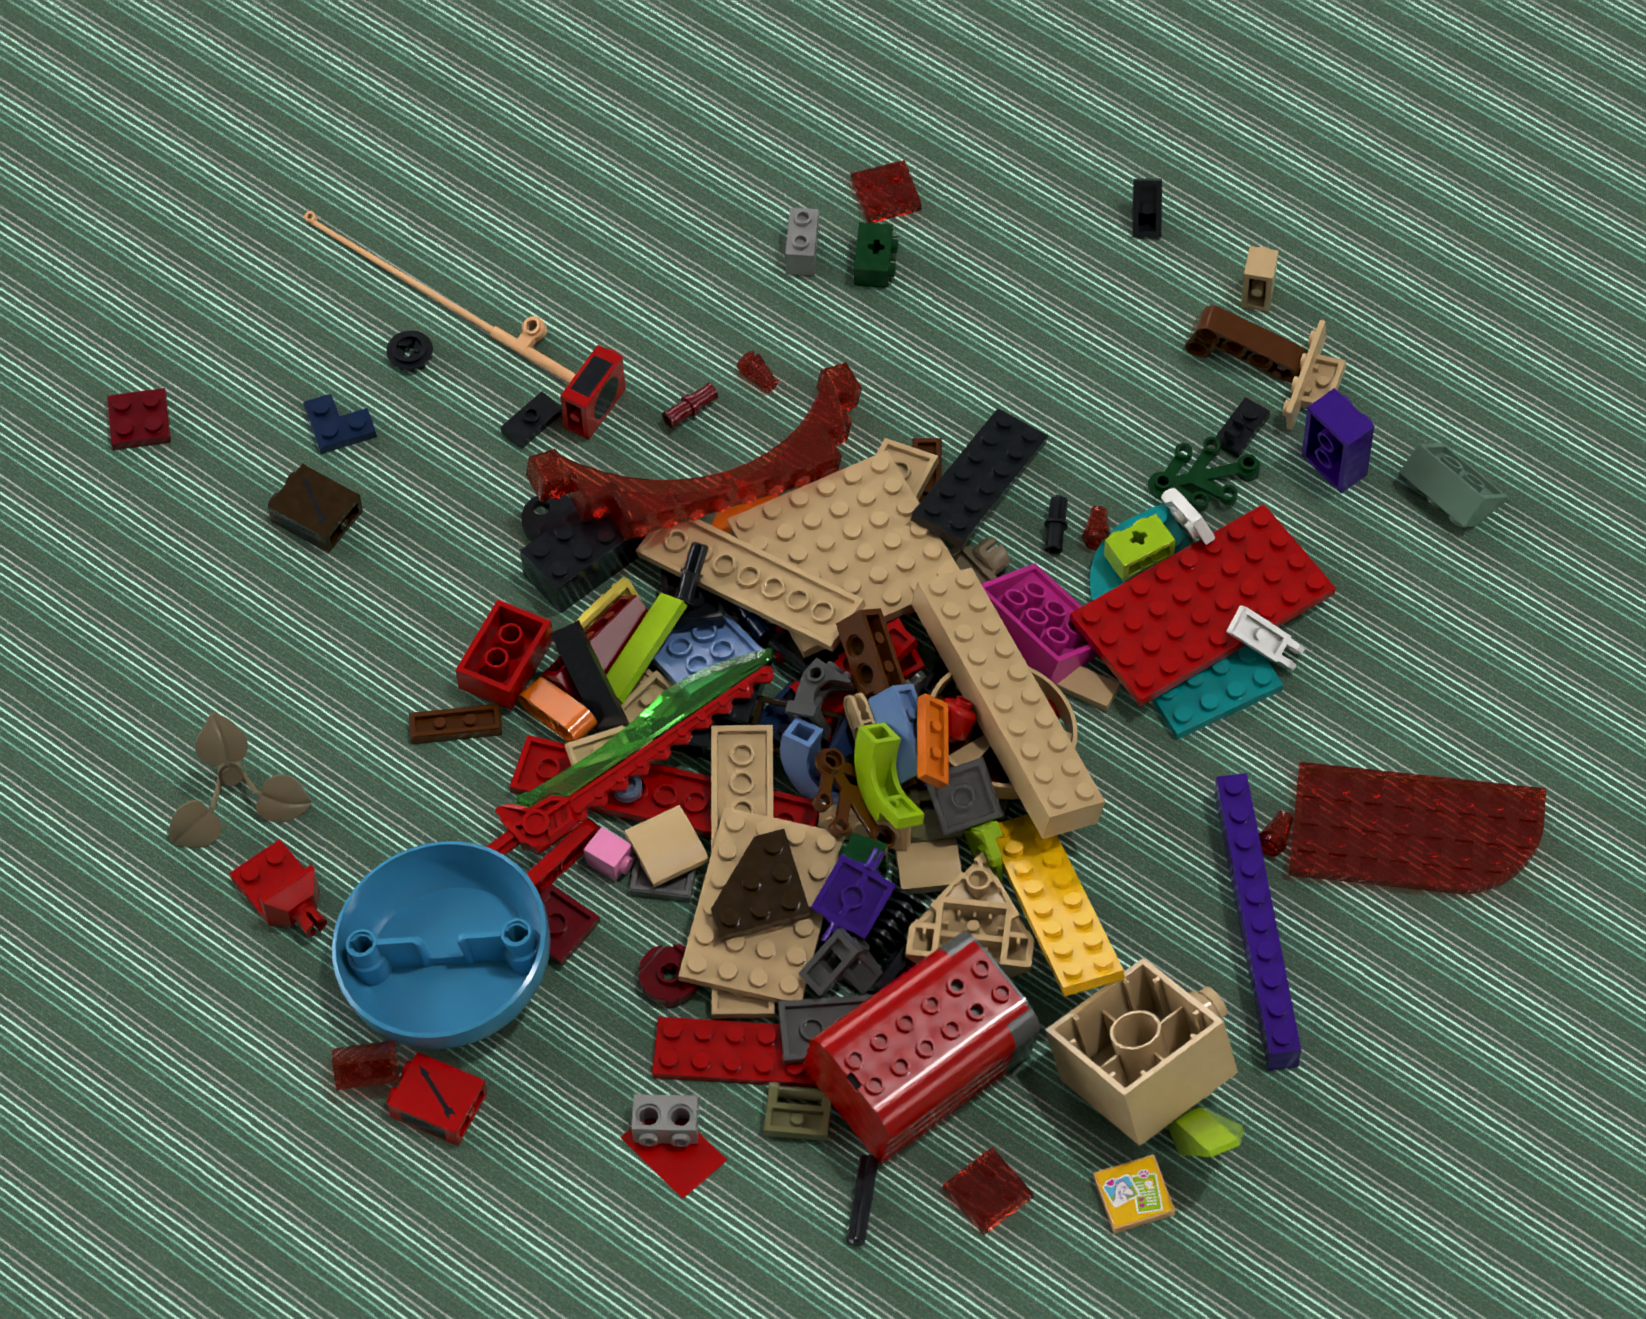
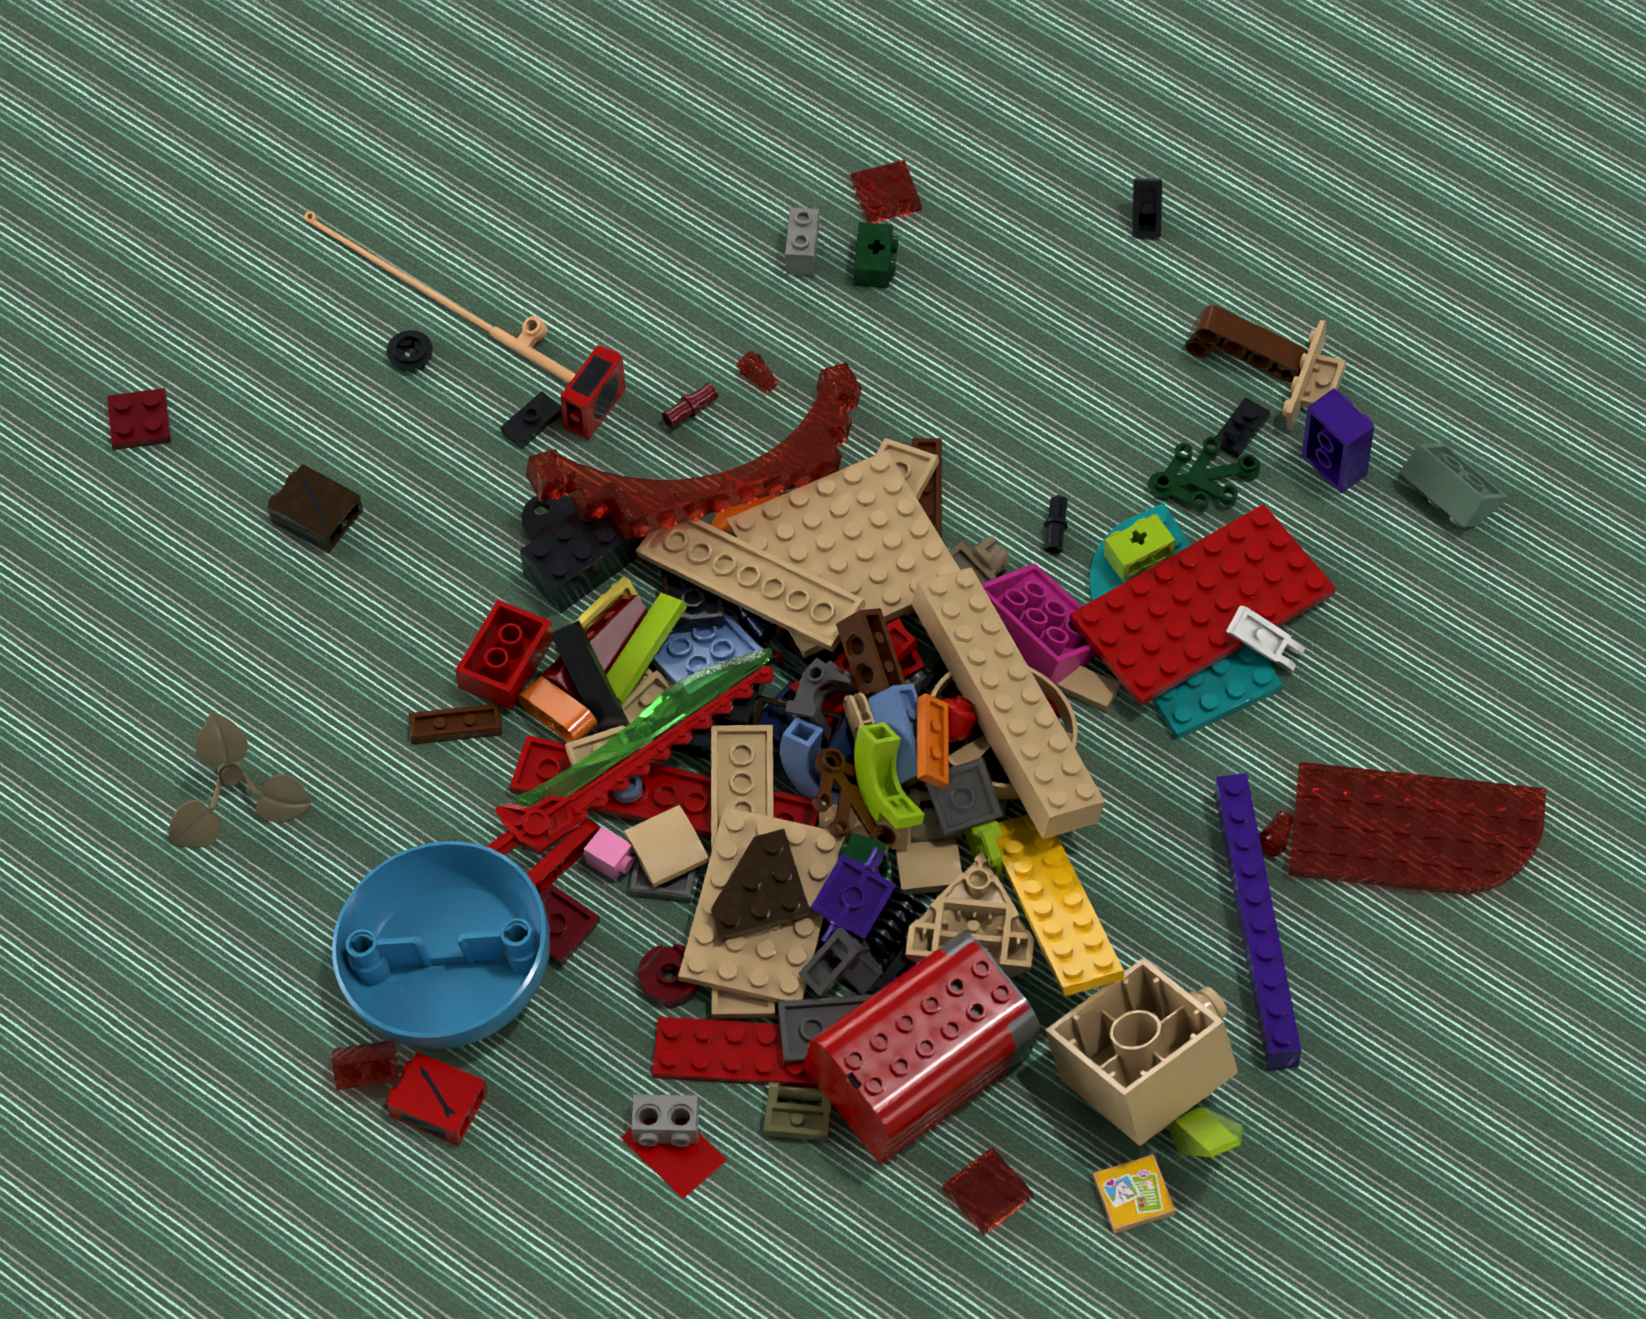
(281, 889): red plate -> none
(334, 430): dark blue plate -> none
(691, 572): black axle -> none
(862, 1200): black axle -> none
(979, 478): black plate -> none
(1096, 528): clear red cone -> none
(1187, 515): white hinge -> none
(1259, 278): tan brick -> none

